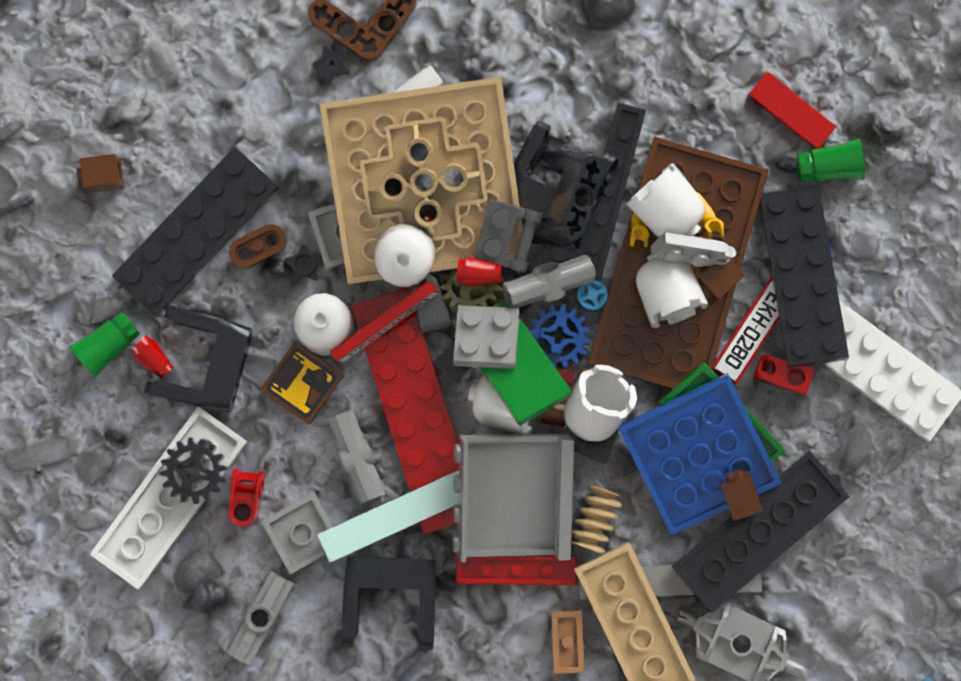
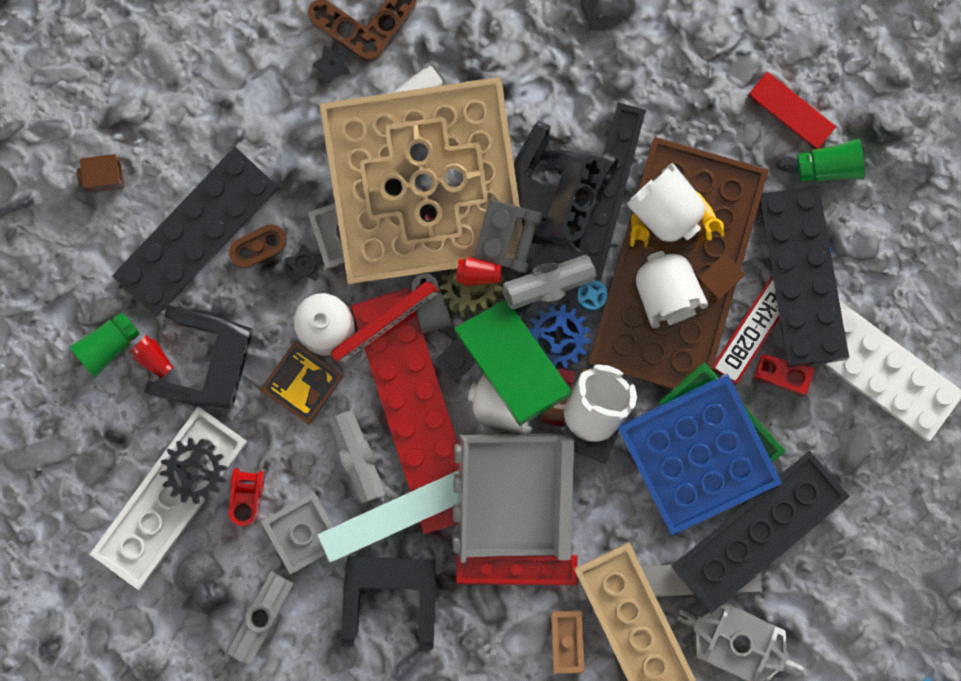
(404, 254): white cylinder -> none
(486, 337): light grey plate -> none
(596, 519): tan piece -> none
(691, 250): light grey hinge -> none
(741, 494): reddish brown brick -> none

